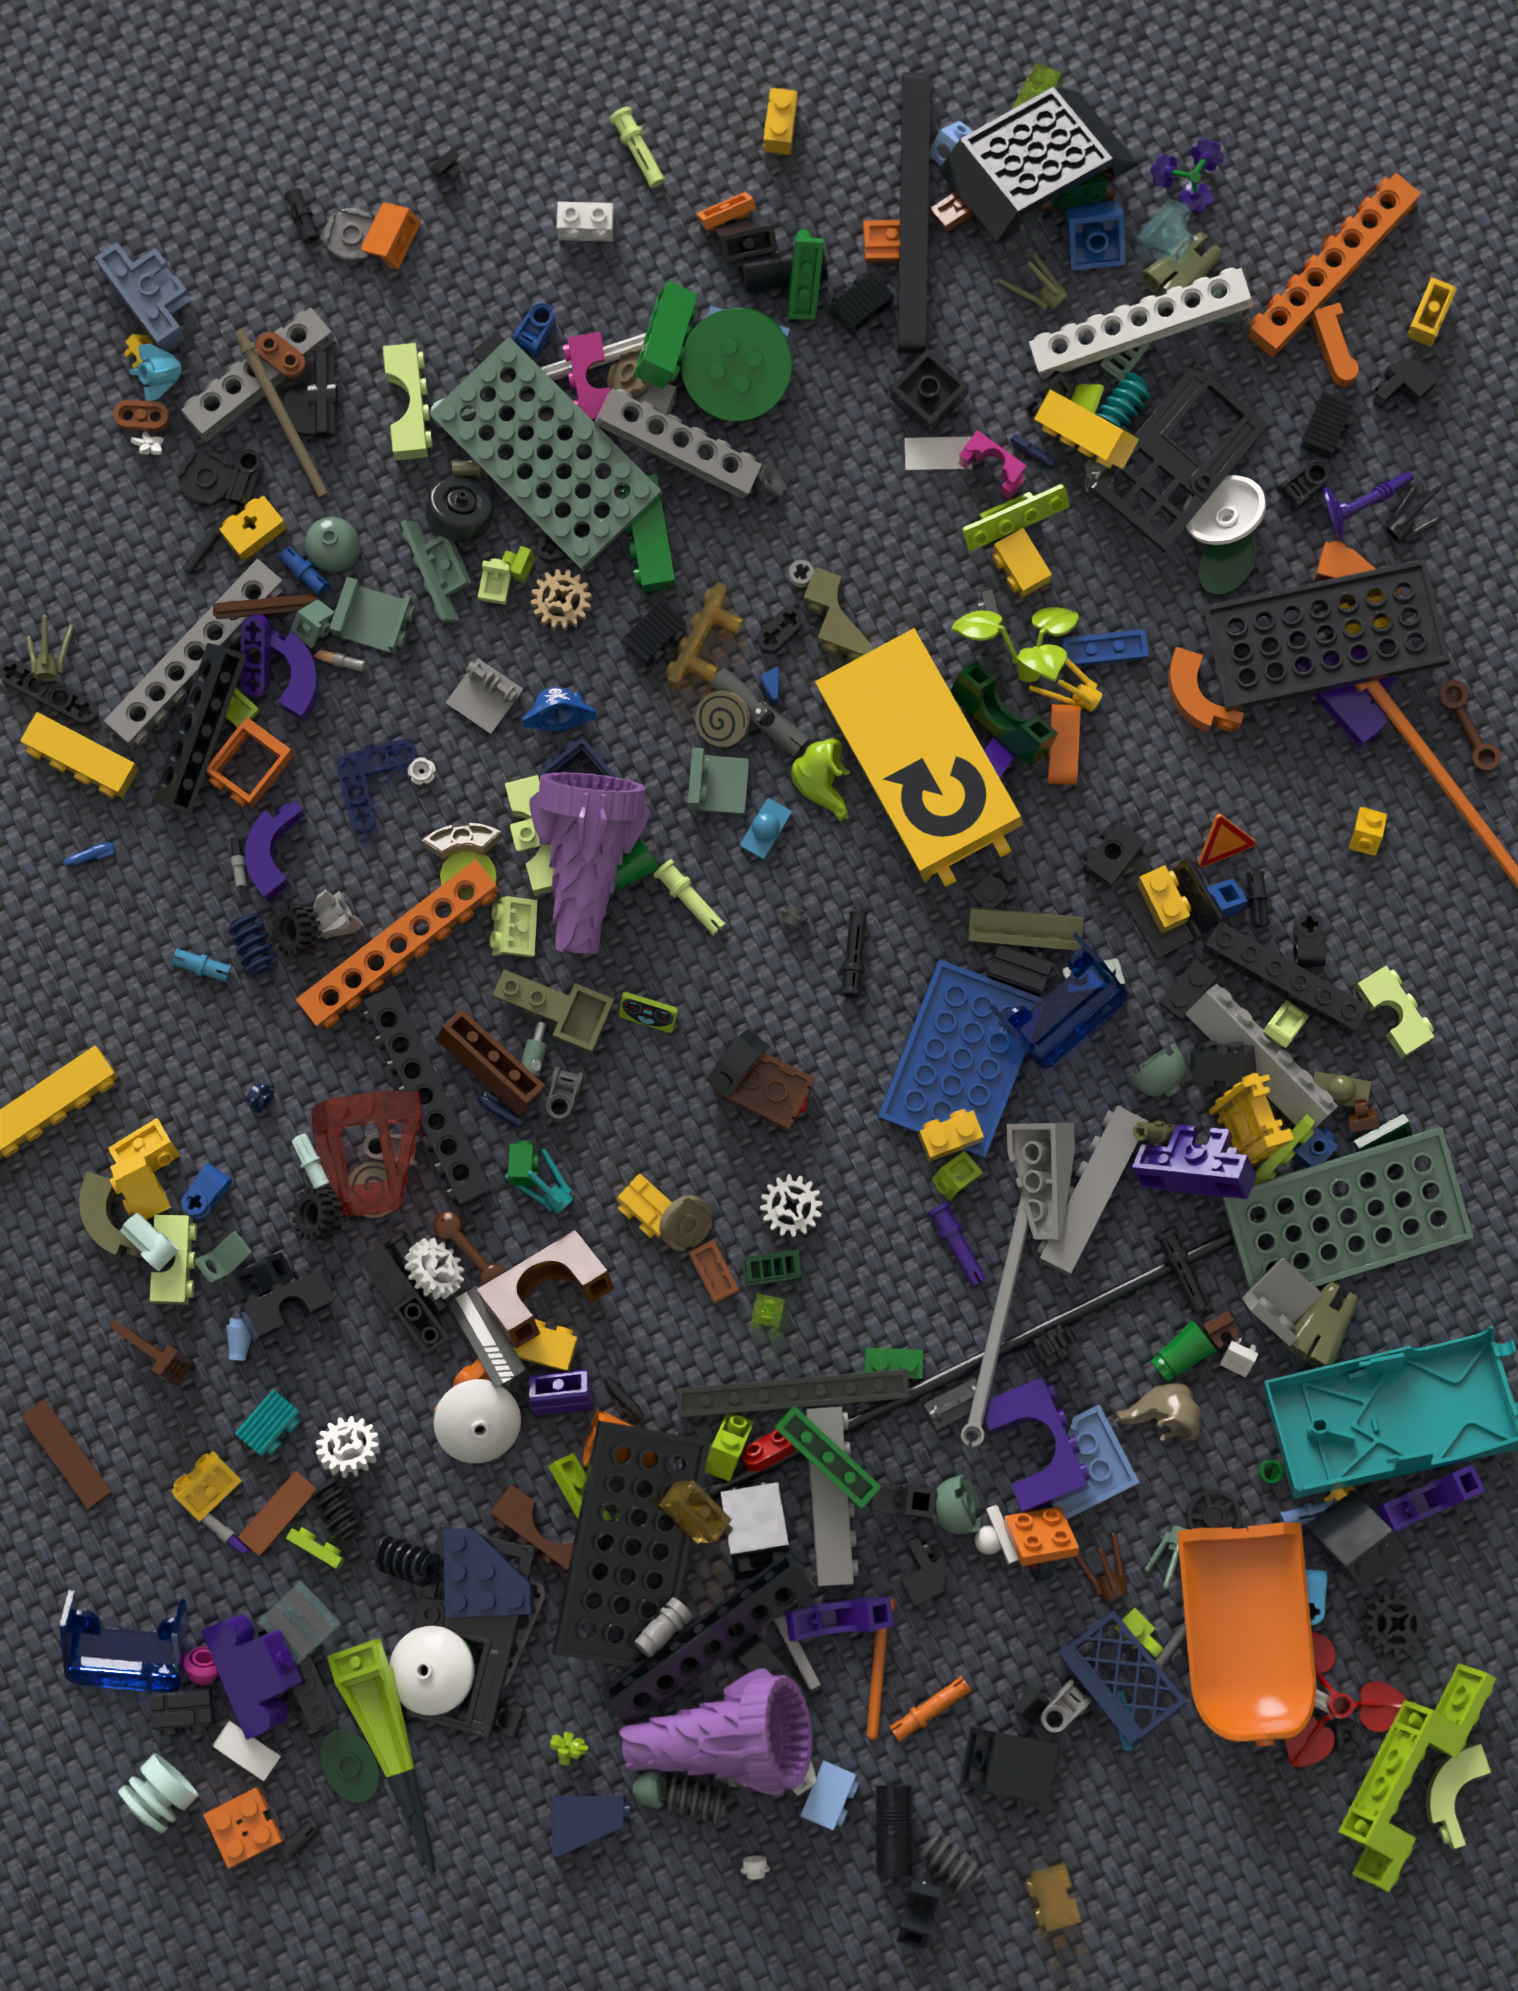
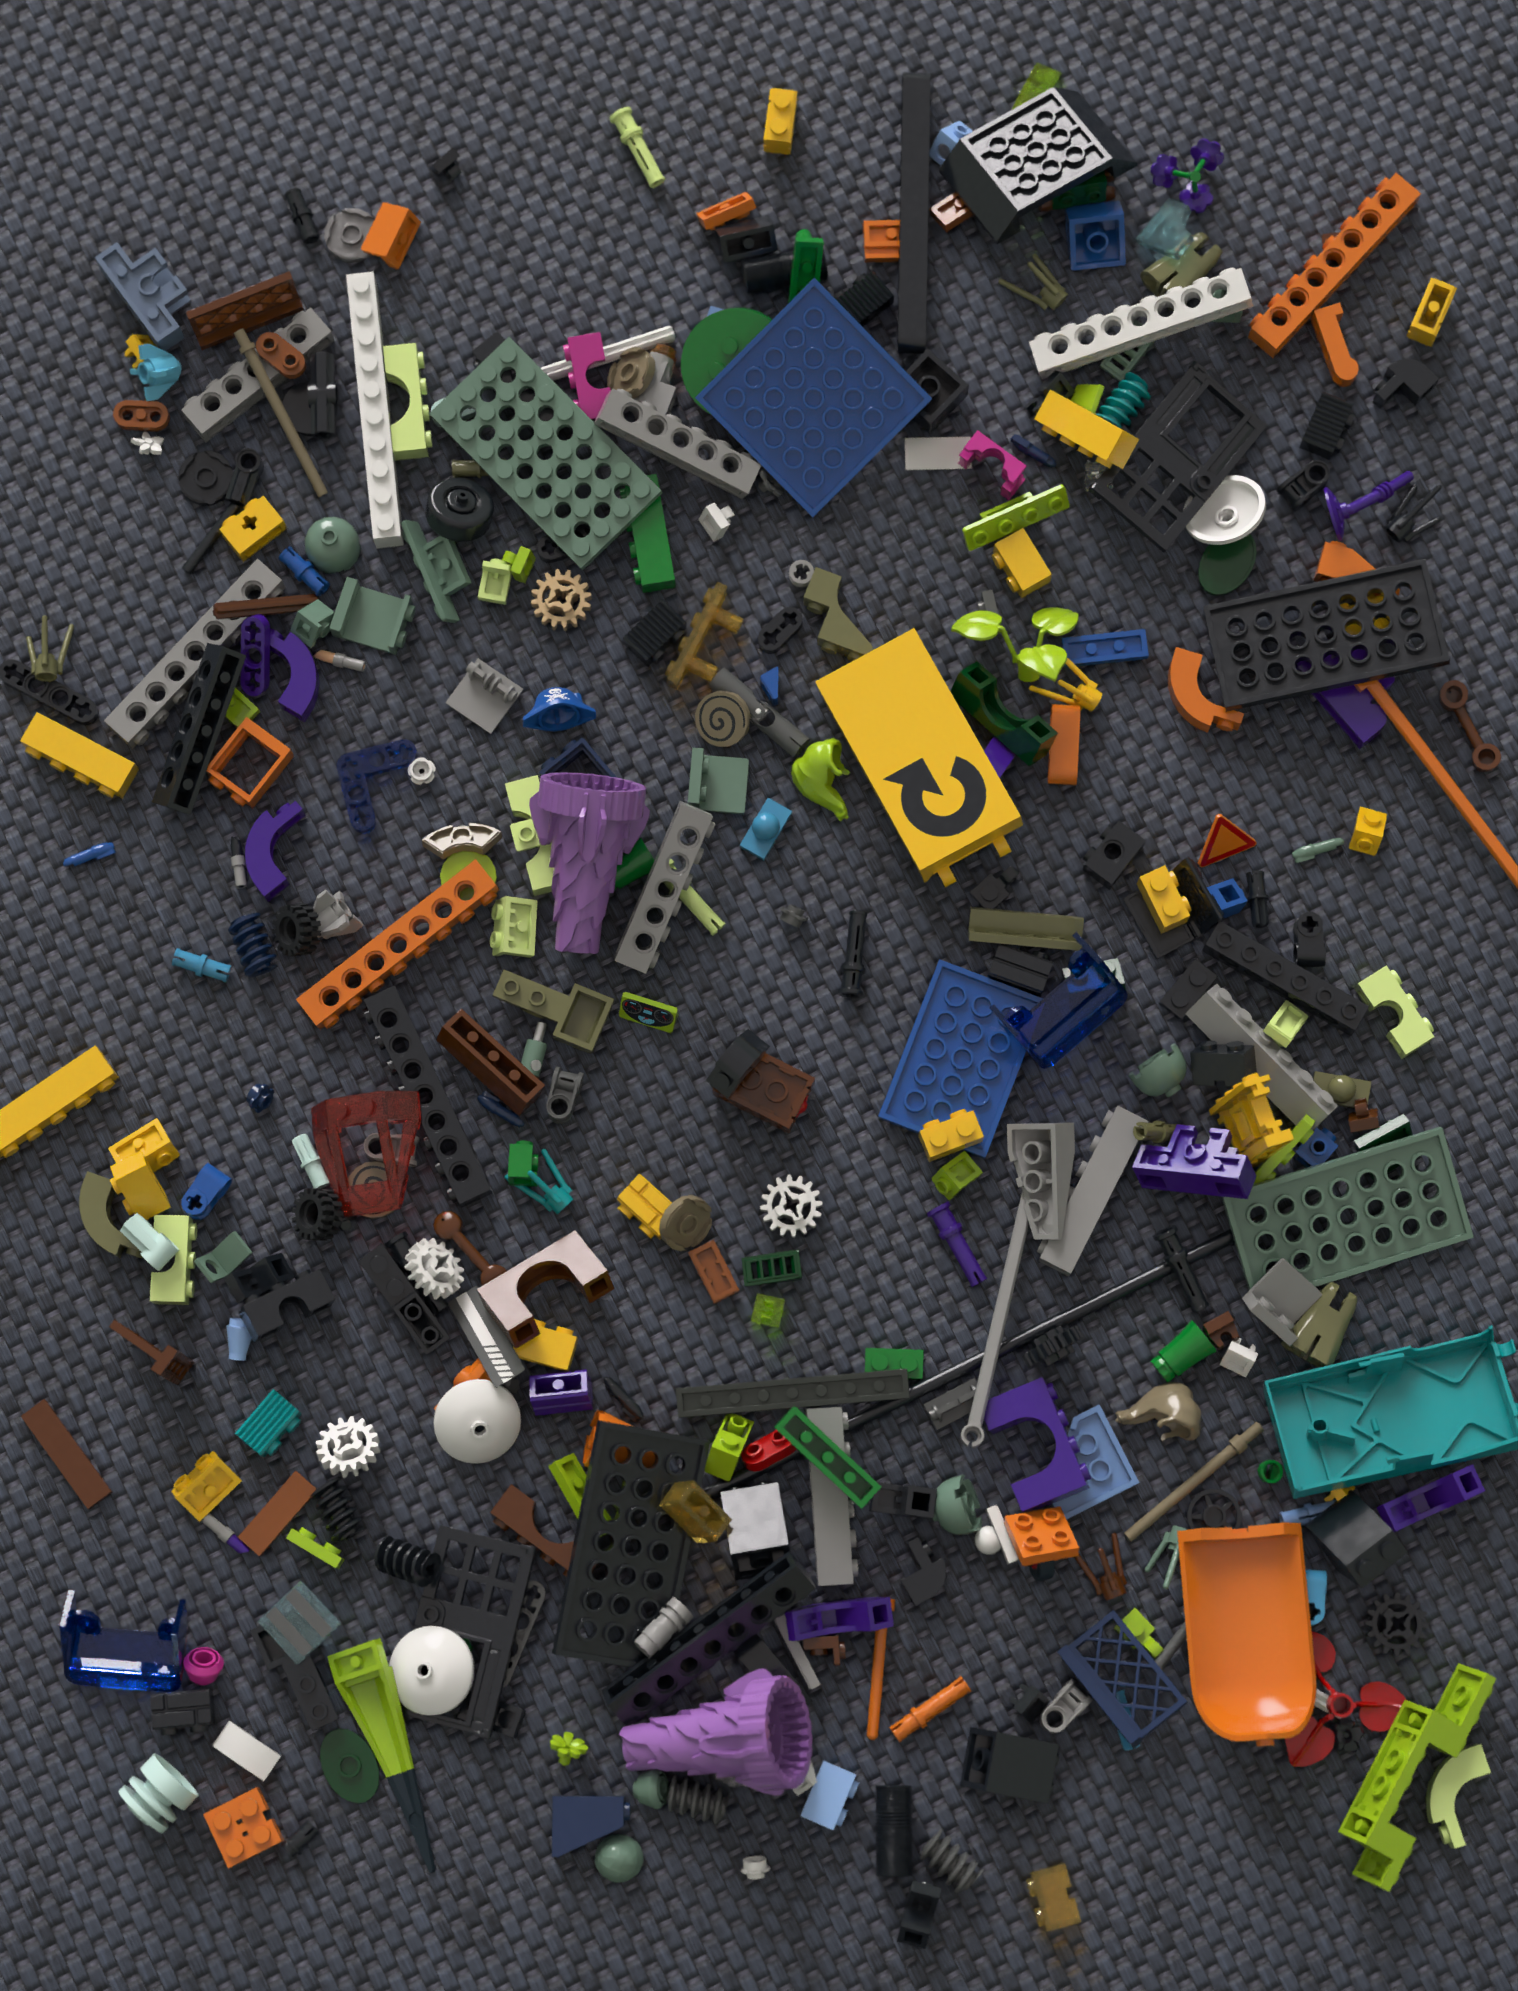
(245, 309): none -> reddish brown fence
(252, 1672): dark purple brick -> none
(374, 410): none -> white brick
(481, 1579): dark blue plate -> none
(533, 335): blue piece -> none
(585, 221): white brick -> none
(619, 1858): none -> sand green piece
(666, 334): green brick -> none
(684, 818): none -> light grey brick
(716, 520): none -> white tile
(813, 397): none -> blue plate
(819, 1646): none -> reddish brown bracket
(1236, 1446): none -> dark tan bar
(1308, 852): none -> sand green piece

